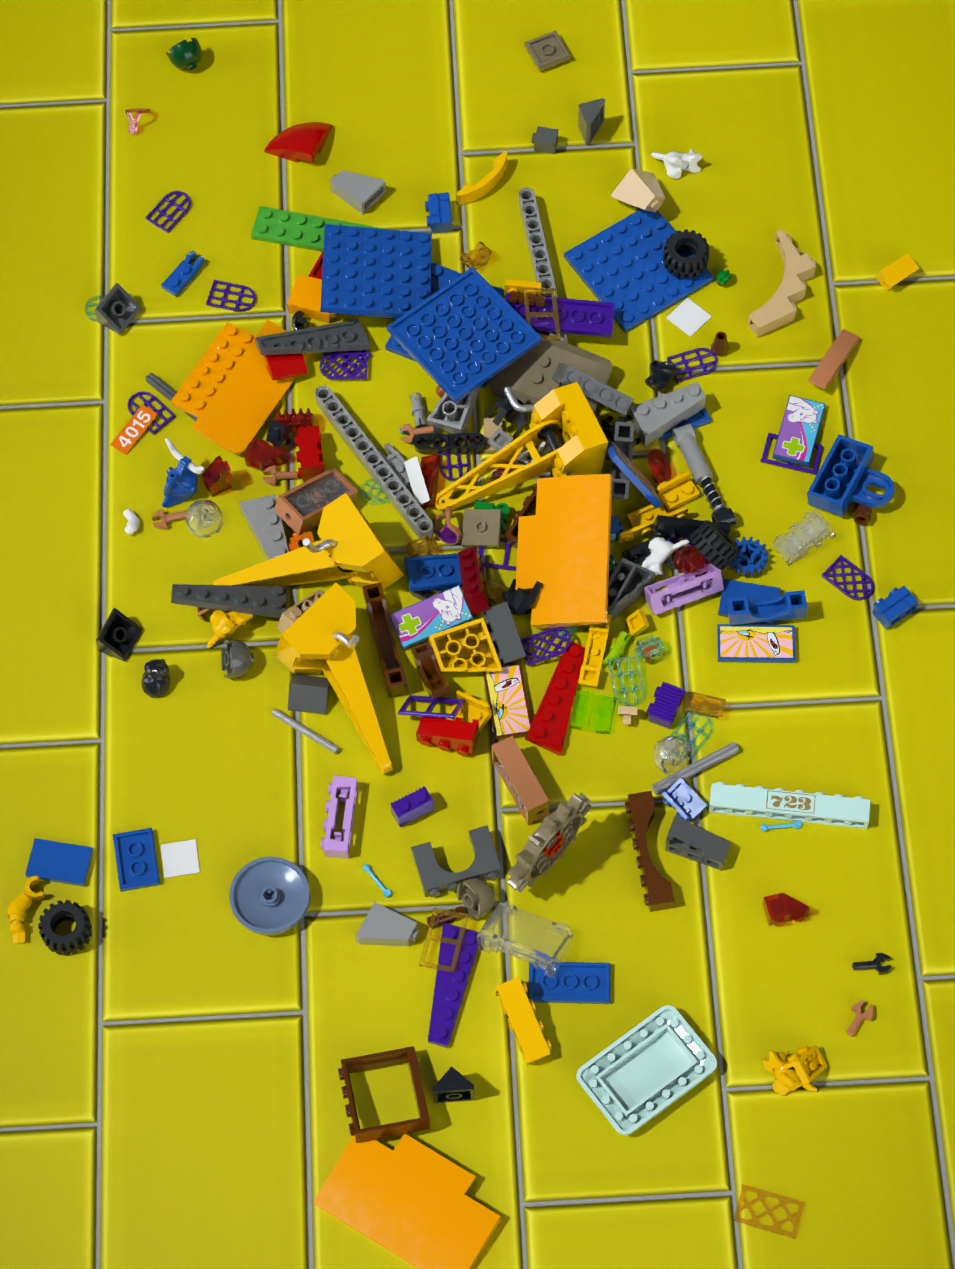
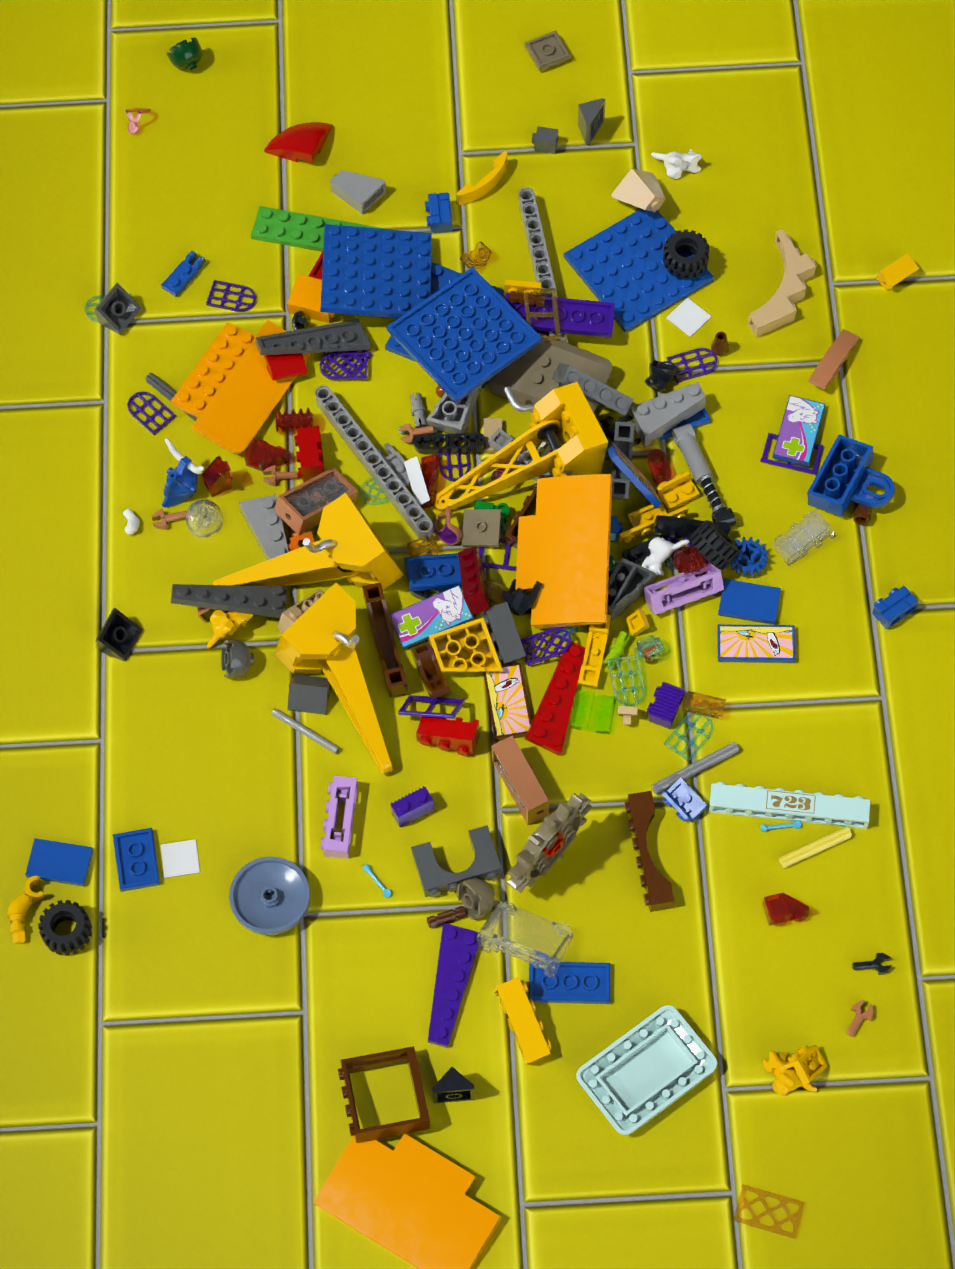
(134, 429): orange sticker -> none
(156, 678): black hair -> none
(169, 217): dark purple window -> none
(278, 434): black bracket -> none
(386, 928): light grey slope -> none
(446, 940): clear yellow window -> none
(472, 709): yellow bracket -> none
(509, 414): black piece -> none
(671, 754): clear cylinder -> none
(696, 844): dark grey wedge -> none
(723, 277): green plate -> none
(788, 606): blue arch -> none
(815, 847): none -> light yellow axle
(853, 582): dark purple window -> none

